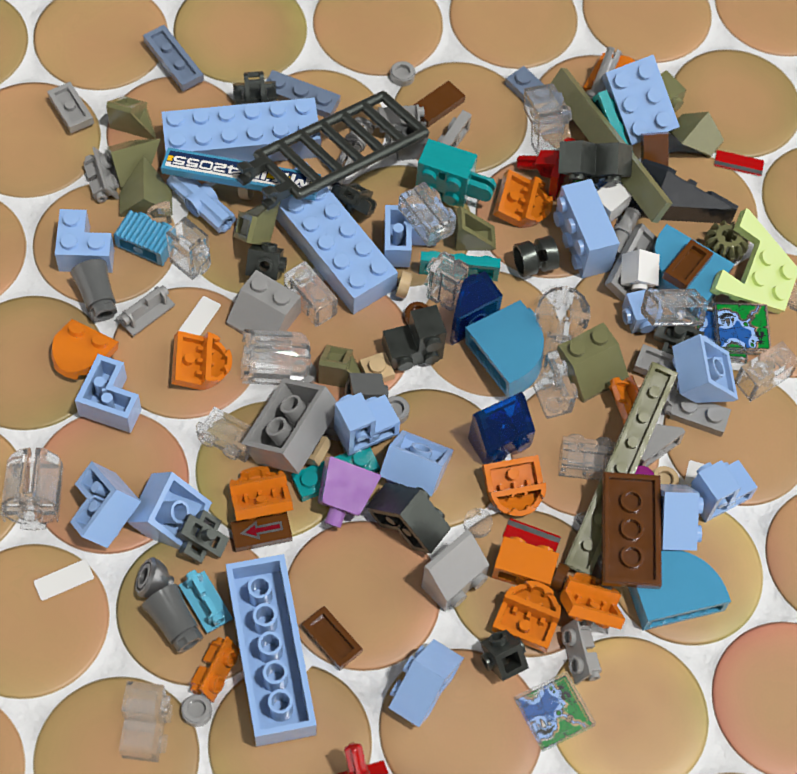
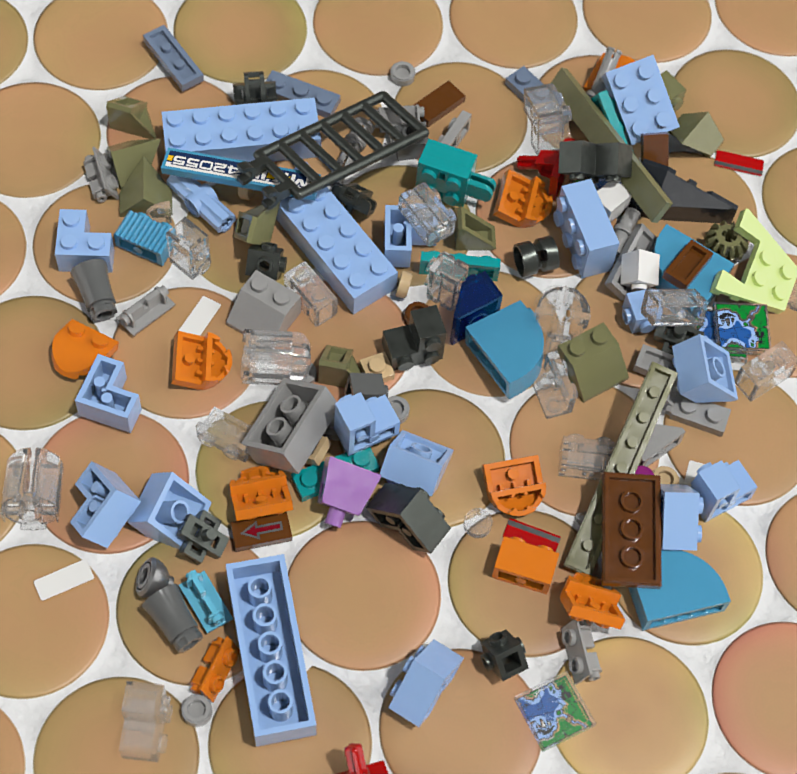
(70, 107): light grey plate -> none
(332, 638): reddish brown tile -> none
(455, 572): light grey slope -> none
(502, 429): clear blue slope -> none
(530, 614): orange slope -> none
(559, 577): reddish brown tile -> none
(624, 394): orange hinge -> none

